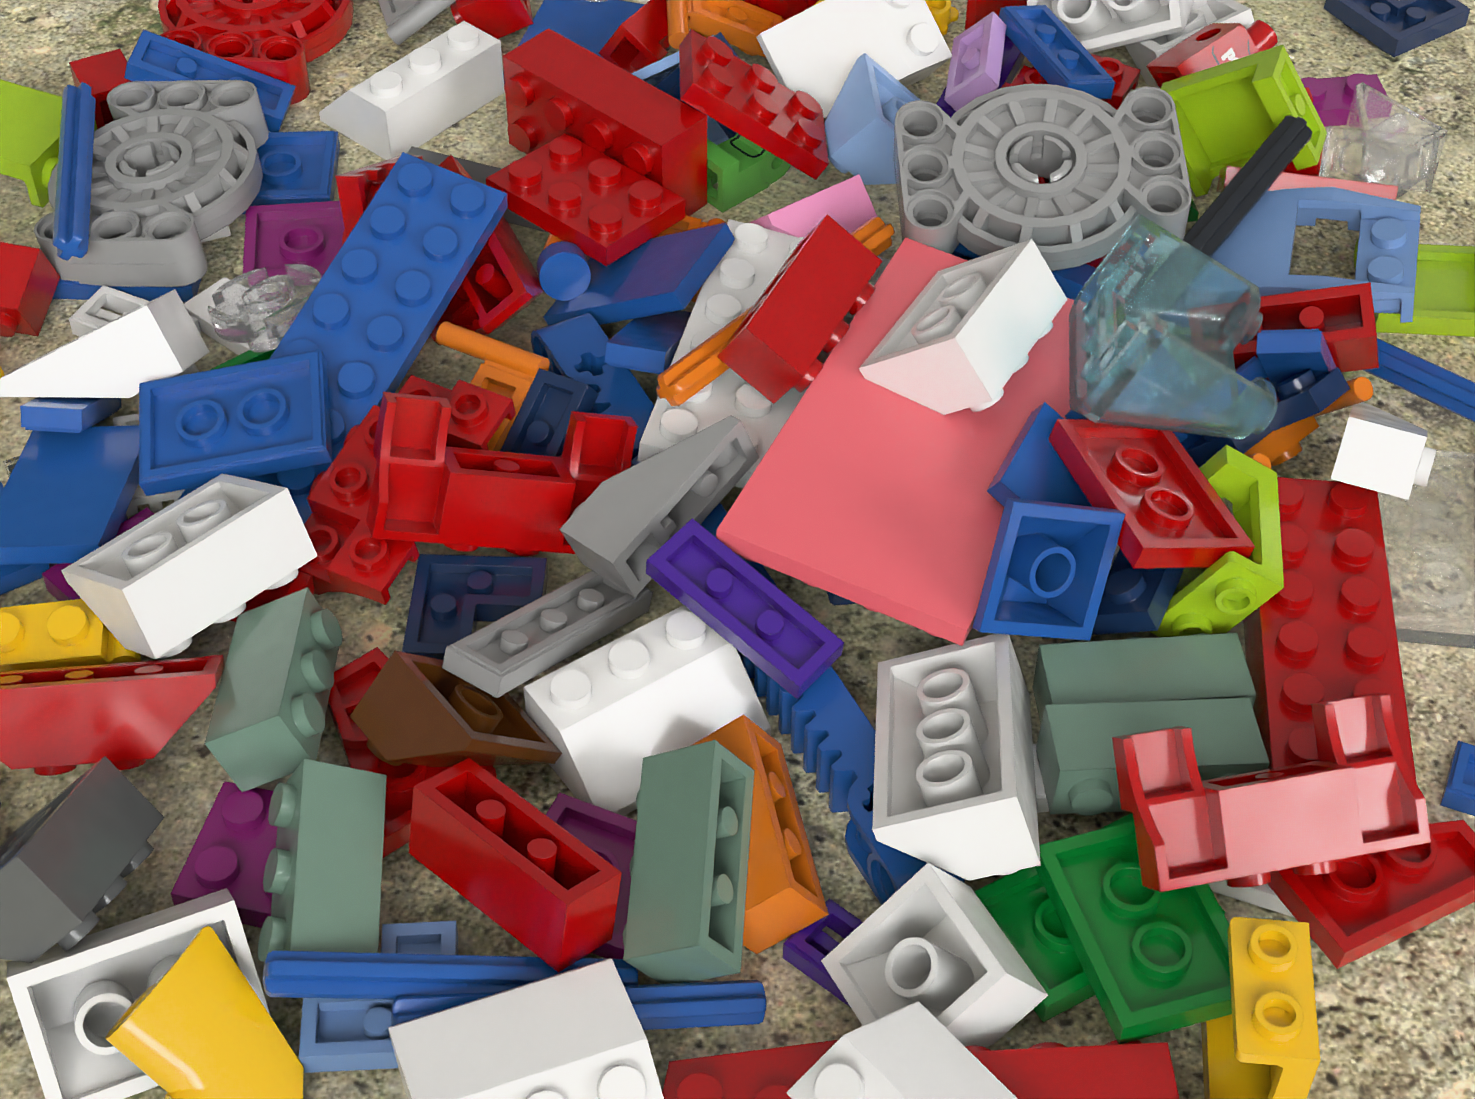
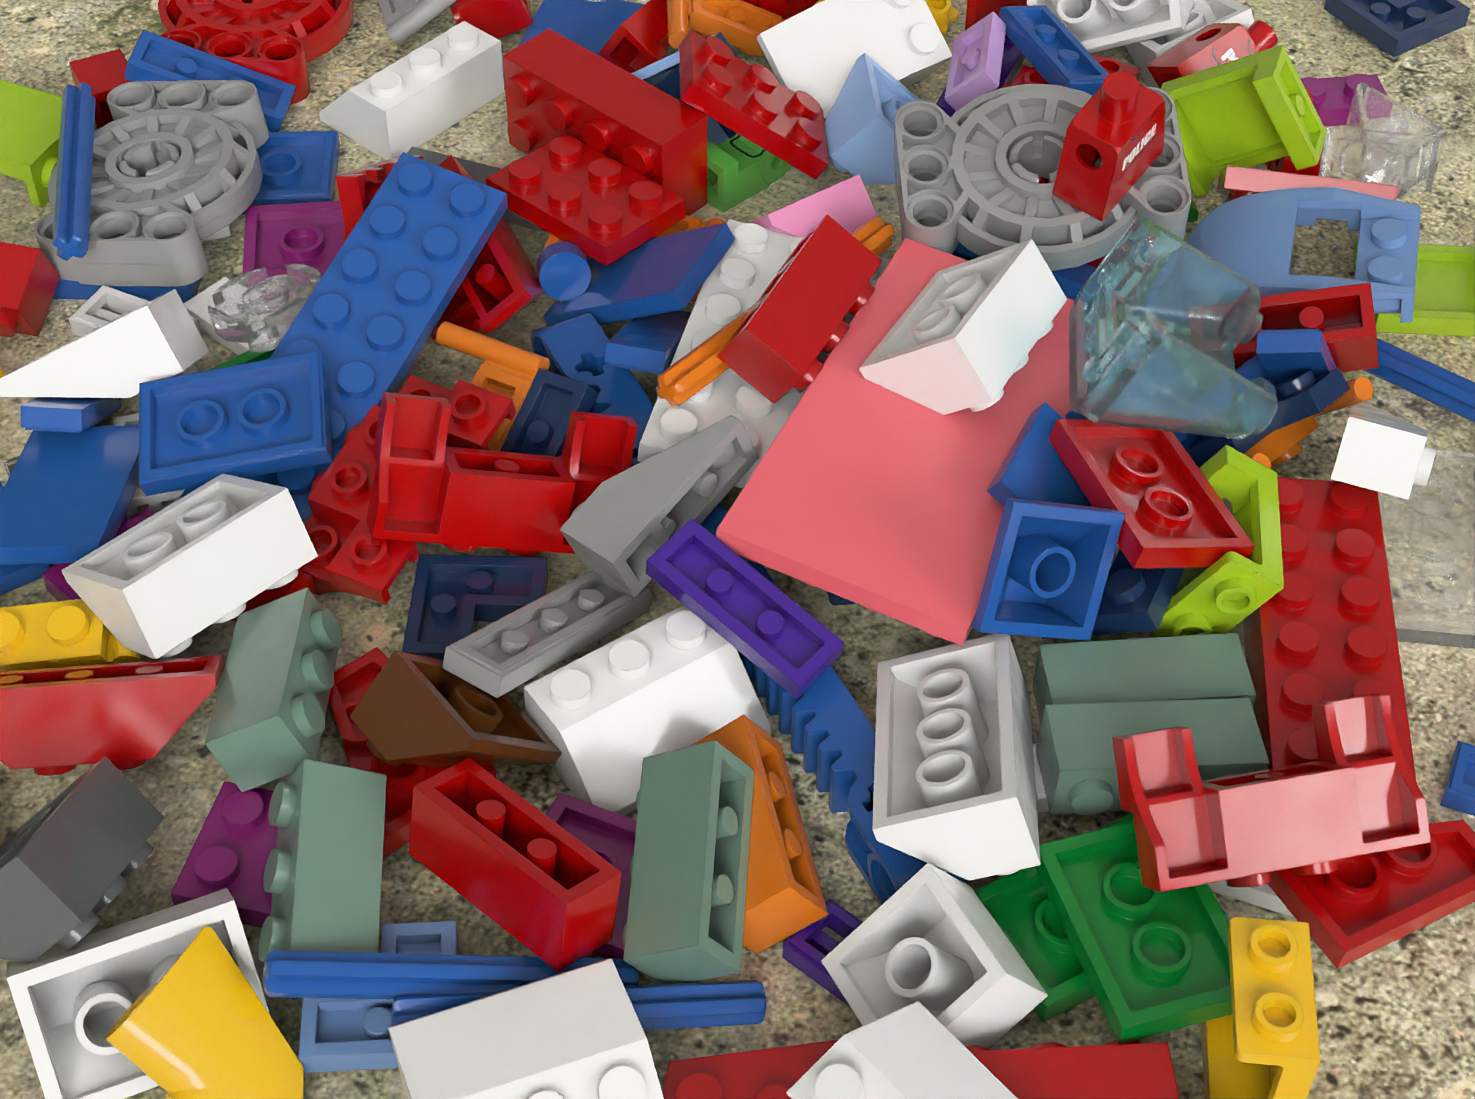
(1121, 127): none -> red torso
(1249, 185): black axle -> none

